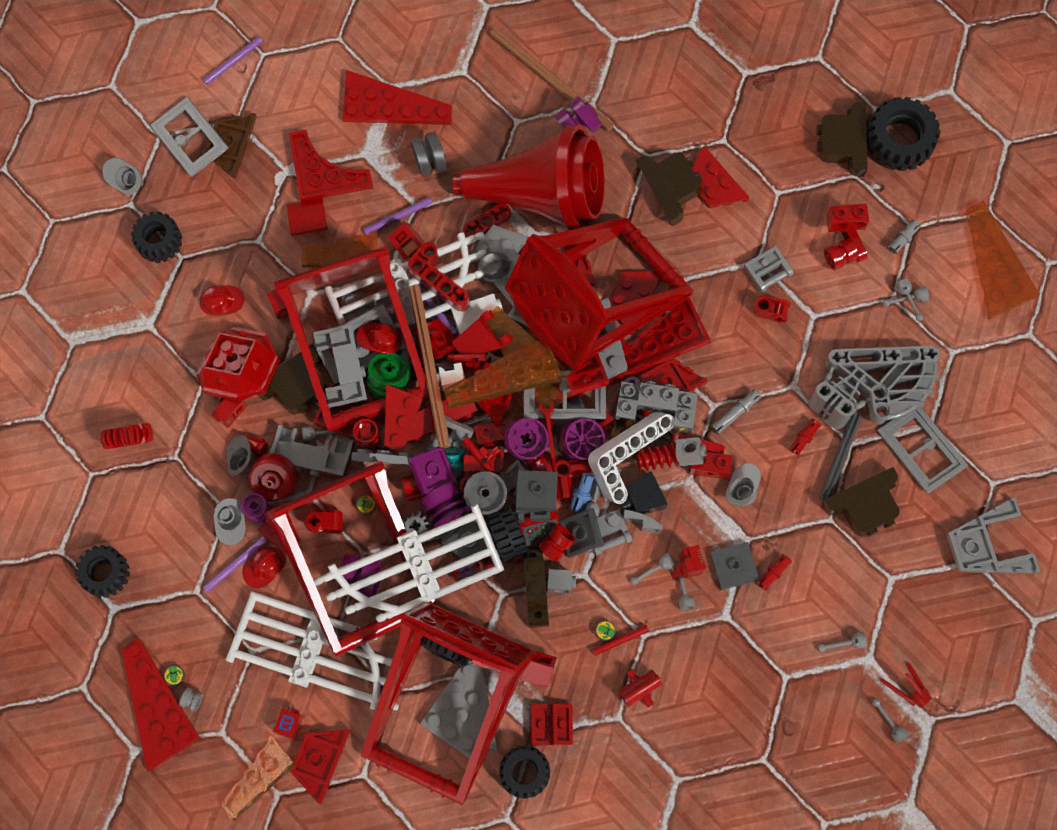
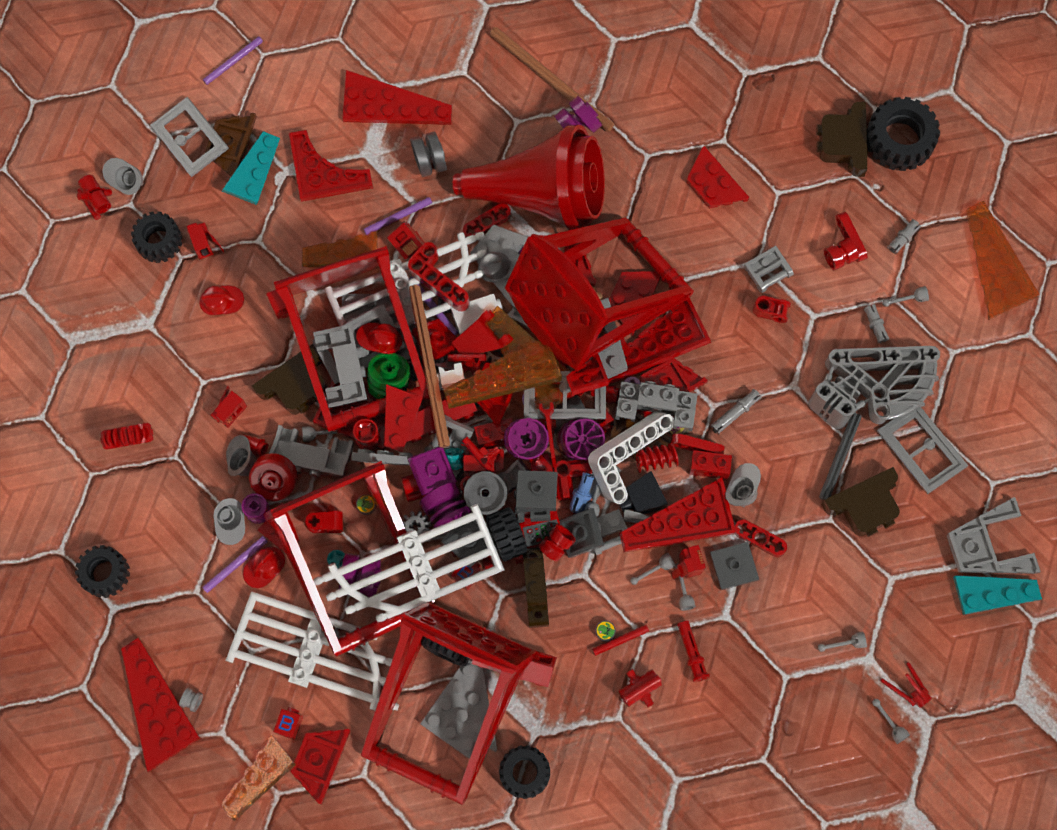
(94, 196): none -> red pin
(174, 675): tile -> none
(201, 244): none -> red piece
(238, 365): red piece -> none
(252, 172): none -> teal wing
(307, 217): red slope -> none
(336, 556): none -> teal wheel
(551, 724): red slope -> none
(561, 581): light grey brick -> none
(612, 394): none -> red cone
(672, 182): dark brown brick -> none
(684, 446): light grey brick -> none
(690, 519): none -> red wing
(695, 660): none -> red pin
(768, 535): none -> red beam
(774, 572): red pin -> none
(805, 436): red pin -> none
(847, 217): red brick -> none
(876, 323): none -> light grey pin
(904, 287): light grey hinge -> none
(991, 593): none -> teal wing

